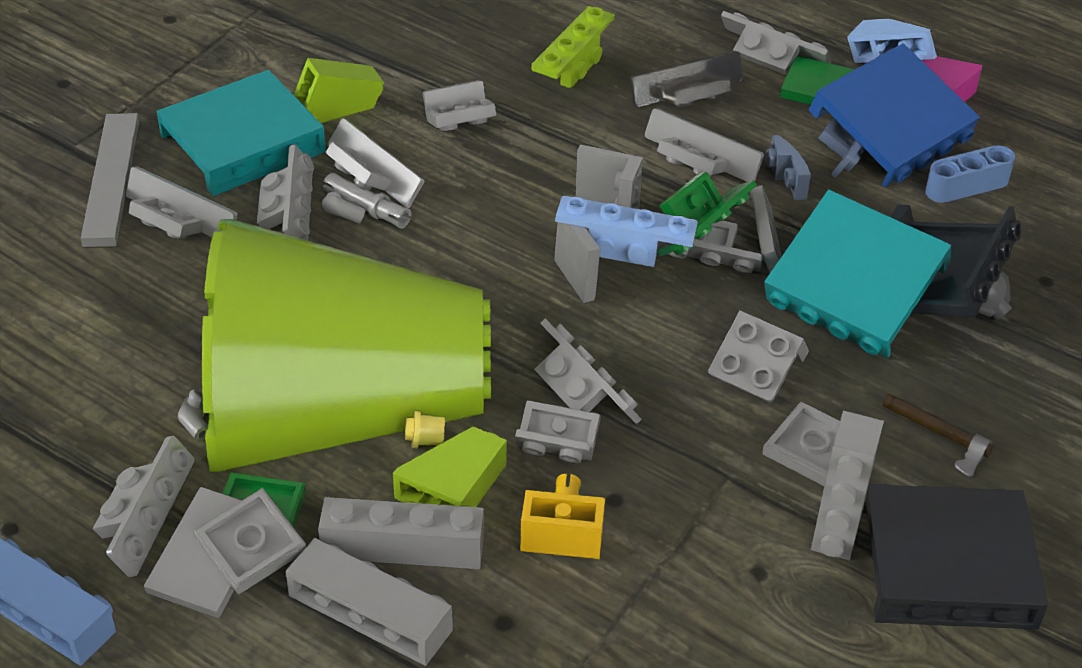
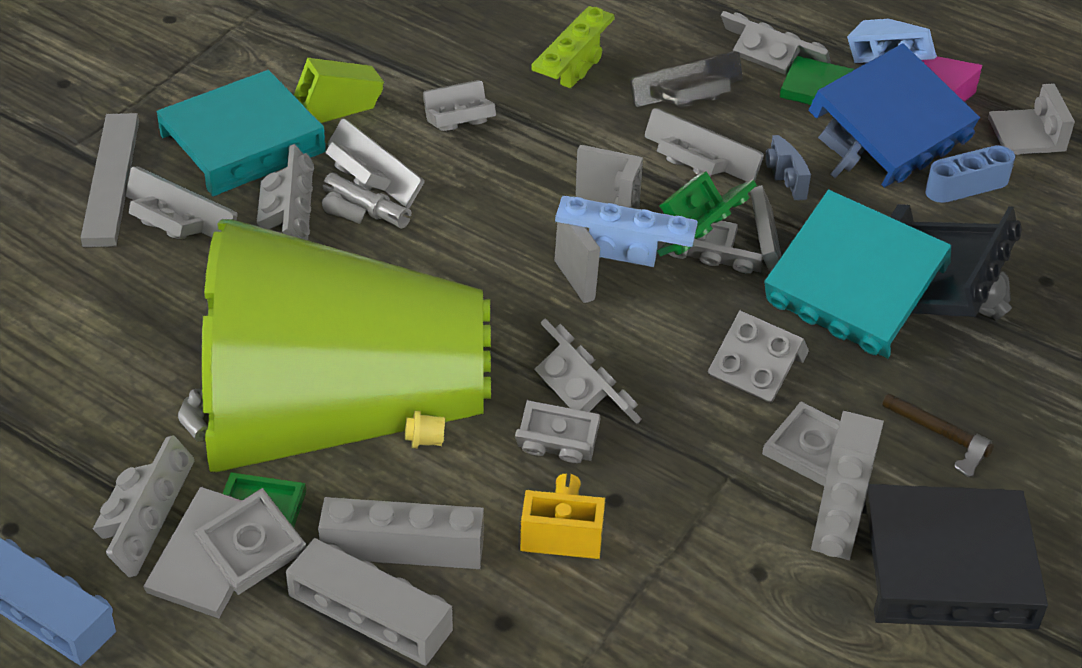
(454, 471): lime slope -> none
(1037, 129): none -> light grey bracket

